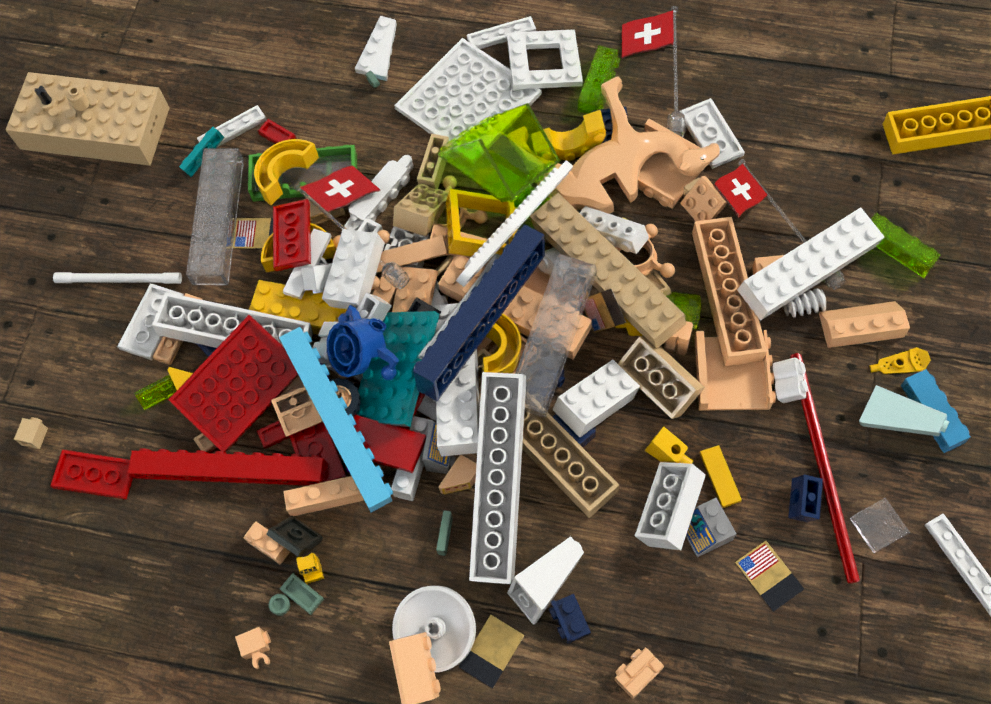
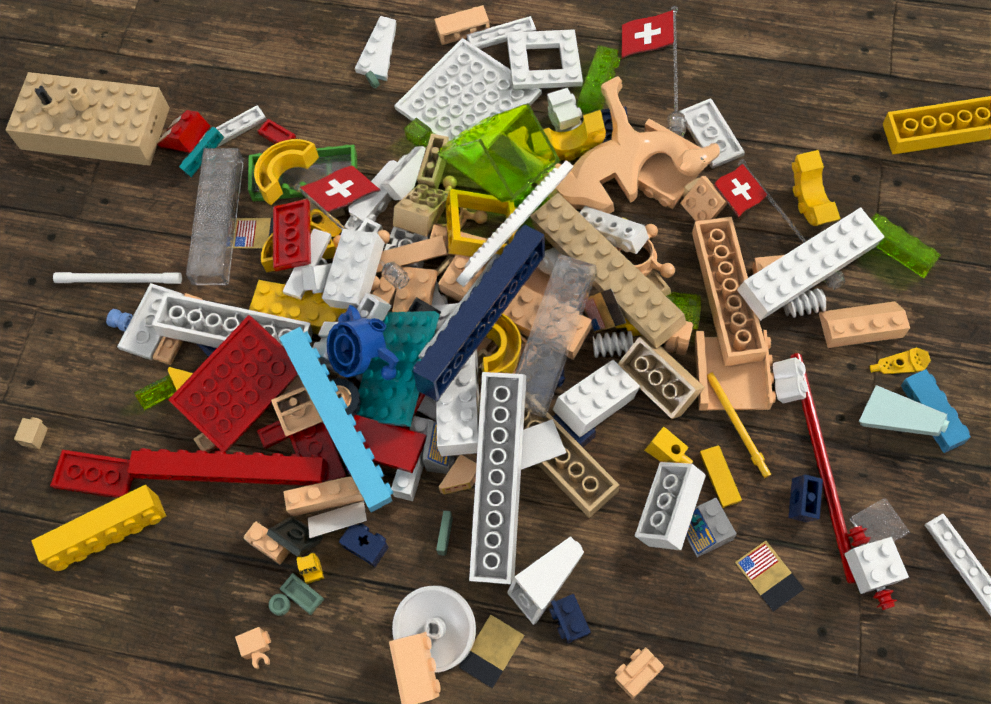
(99, 528): none -> yellow brick
(118, 319): none -> medium blue wheel
(184, 132): none -> red slope
(326, 223): none -> yellow piece
(336, 519): none -> white sticker
(369, 553): none -> dark blue brick
(404, 176): none -> white slope
(418, 133): none -> clear neon green brick
(458, 25): none -> light nougat brick
(540, 444): none -> white sticker
(562, 111): none -> white brick
(612, 344): none -> white piece
(757, 458): none -> yellow bar
(810, 190): none -> yellow brick
(875, 566): none -> white brick

